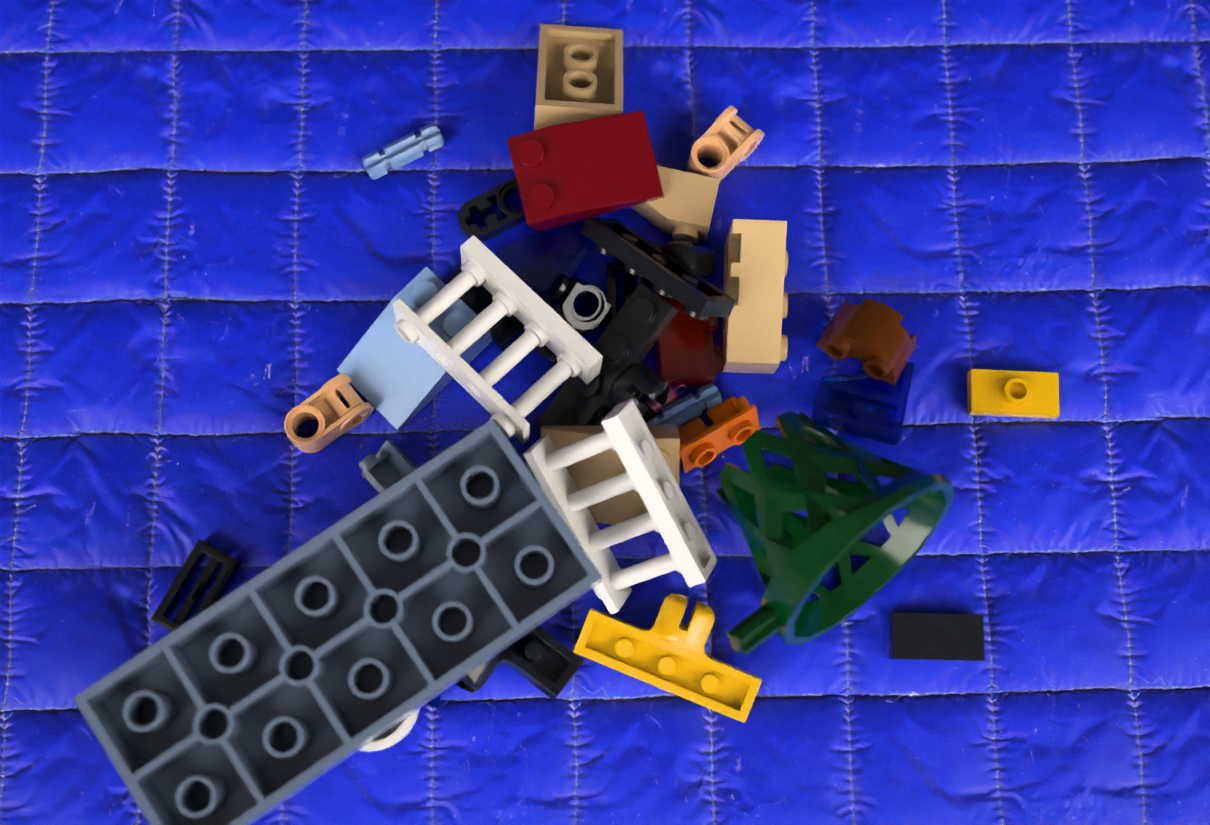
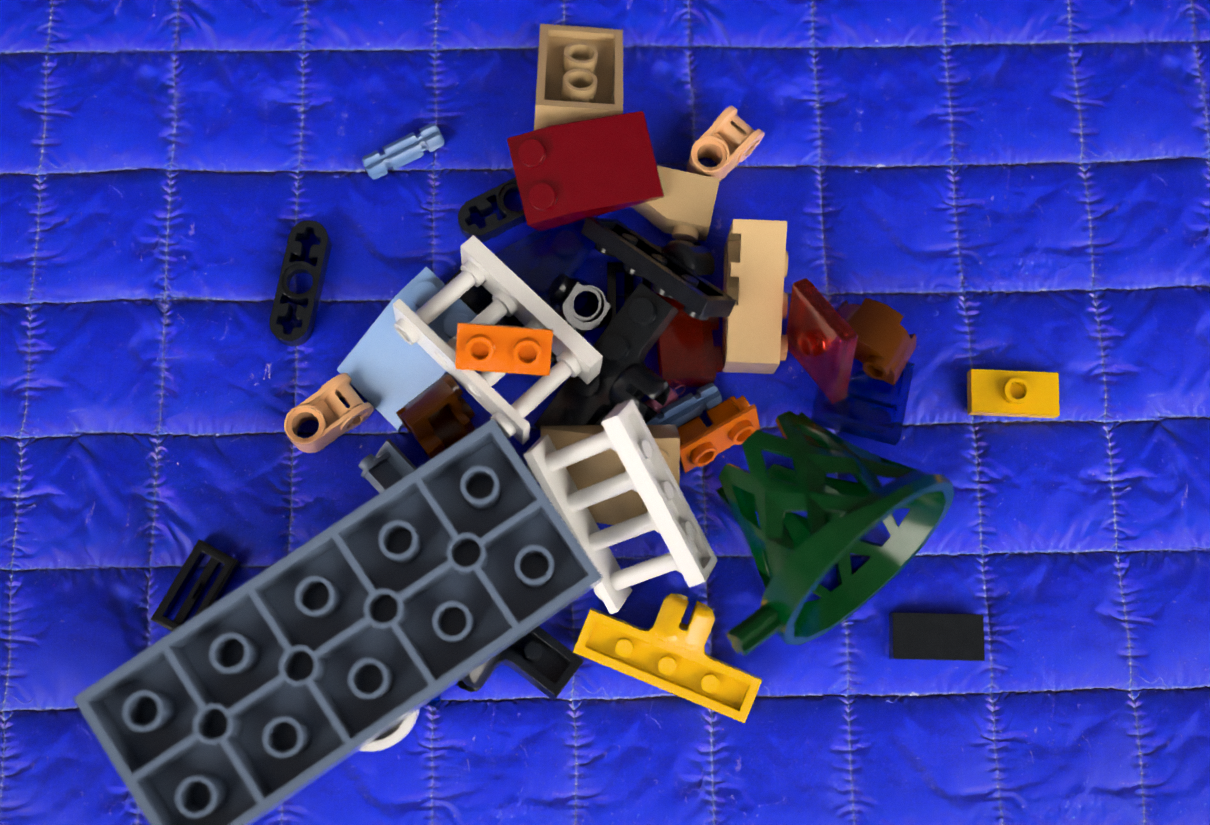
(318, 255): none -> black beam
(438, 416): none -> reddish brown cylinder
(503, 349): none -> orange hinge
(820, 340): none -> clear red plate

